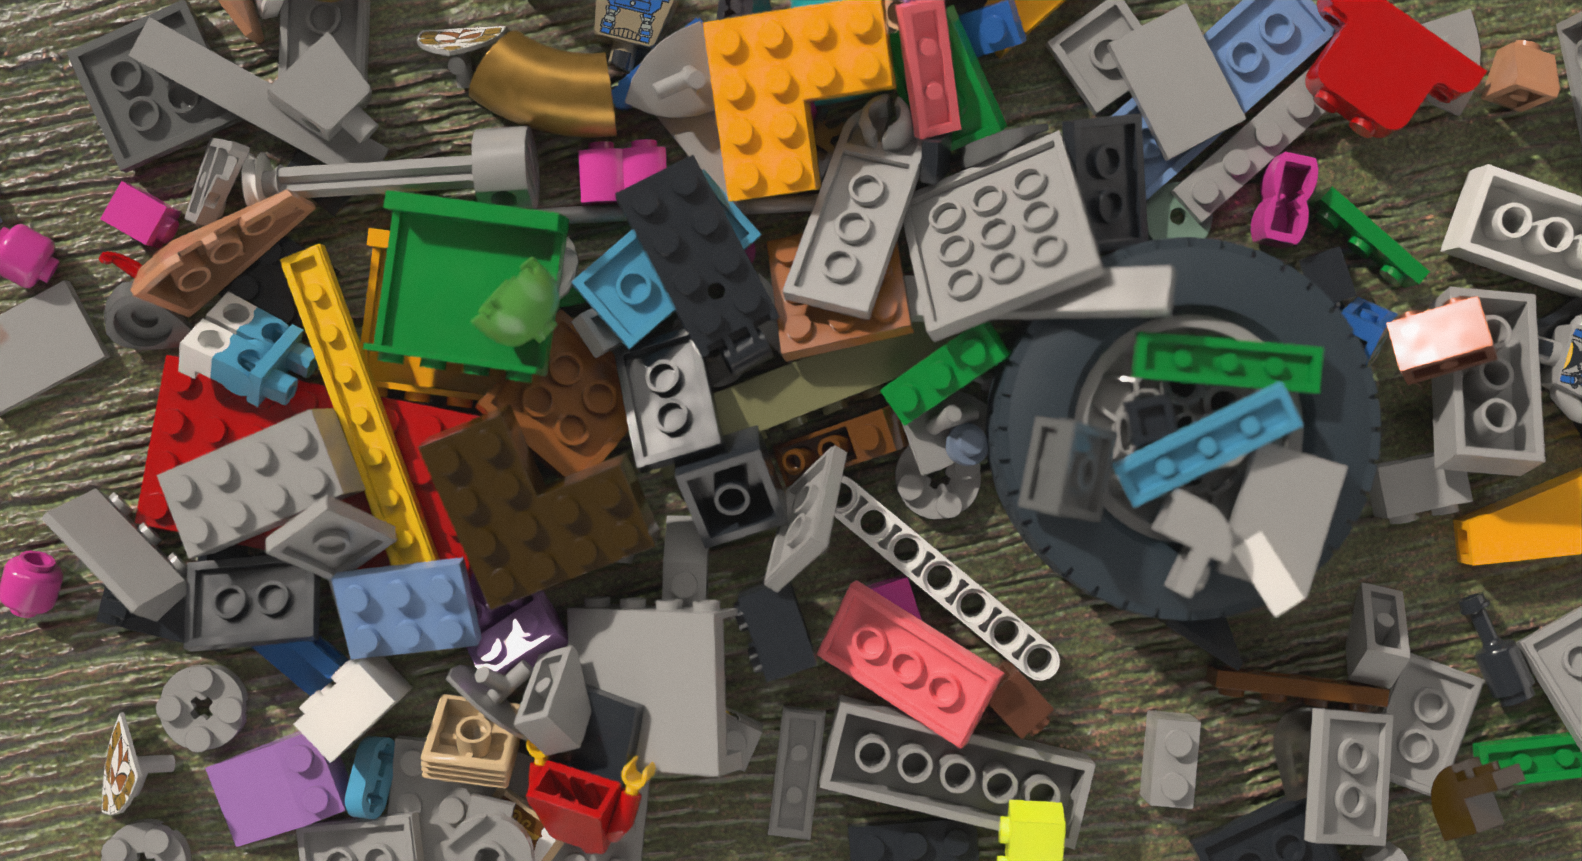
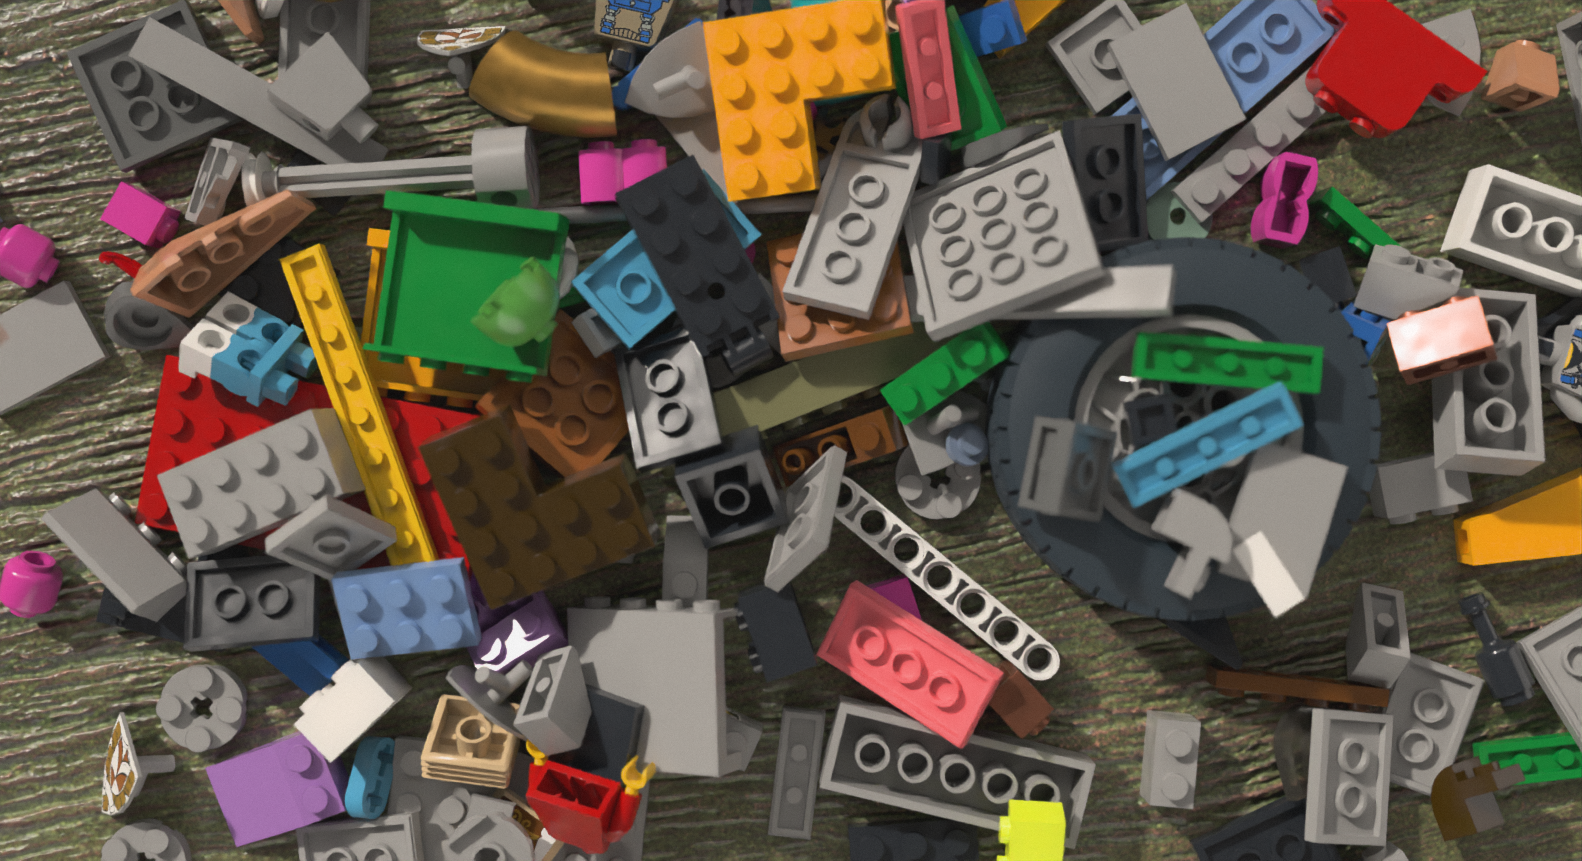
(1405, 282): none -> light grey slope

